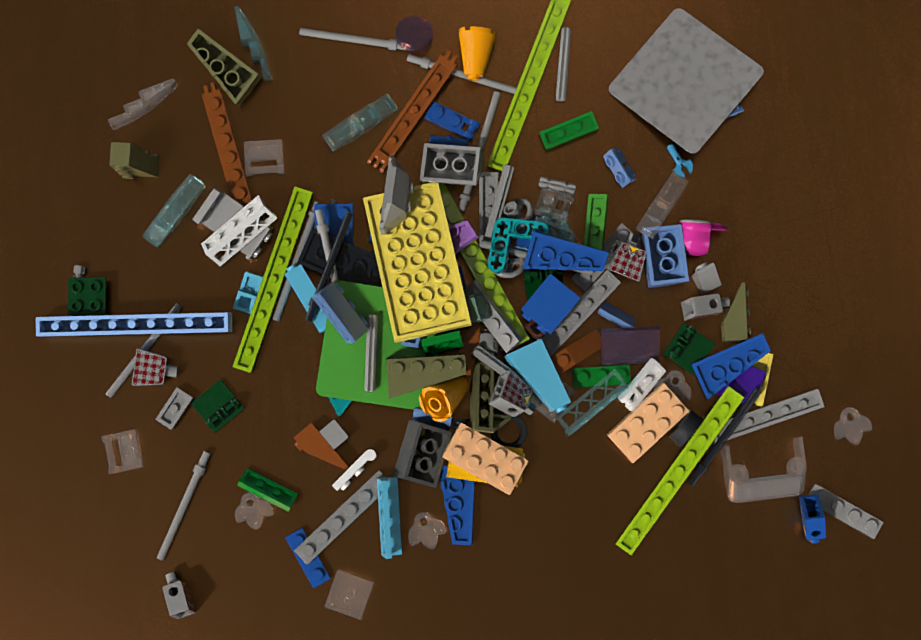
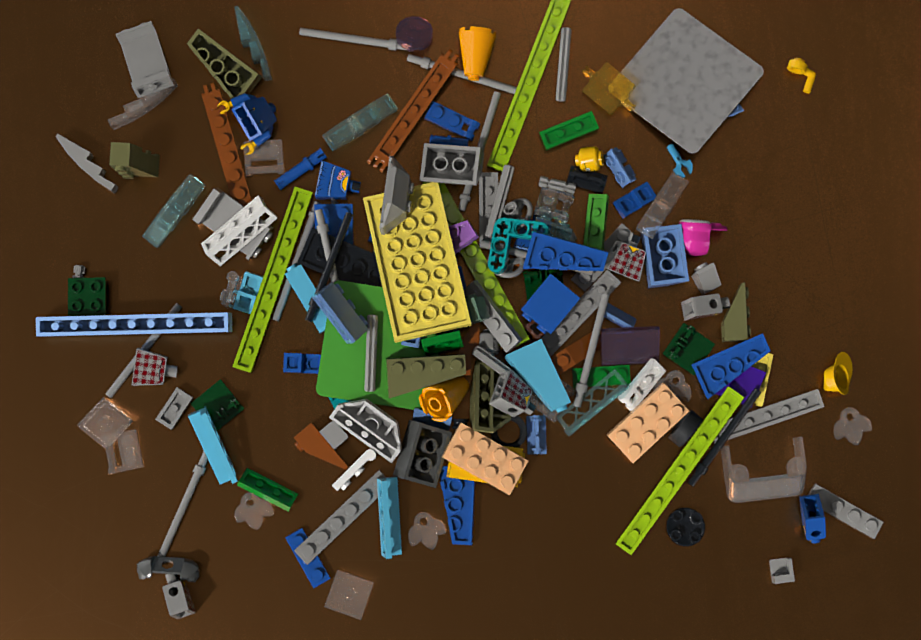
(83, 160): none -> light grey slope
(105, 423): none -> clear plate
(145, 59): none -> light grey panel
(184, 567): none -> dark grey piece
(213, 446): none -> medium azure fence
(229, 295): none -> clear plate
(254, 116): none -> blue torso
(298, 170): none -> blue pin
(301, 363): none -> blue slope
(335, 183): none -> blue torso
(370, 426): none -> light grey wedge
(536, 434): none -> medium blue hinge
(582, 386): none -> light grey bar
(587, 180): none -> black hinge
(589, 159): none -> yellow head
(609, 88): none -> clear yellow plate
(634, 200): none -> blue slope
(685, 526): none -> black dish
(781, 570): none -> light grey panel
(799, 66): none -> yellow plate
(839, 375): none -> yellow piece

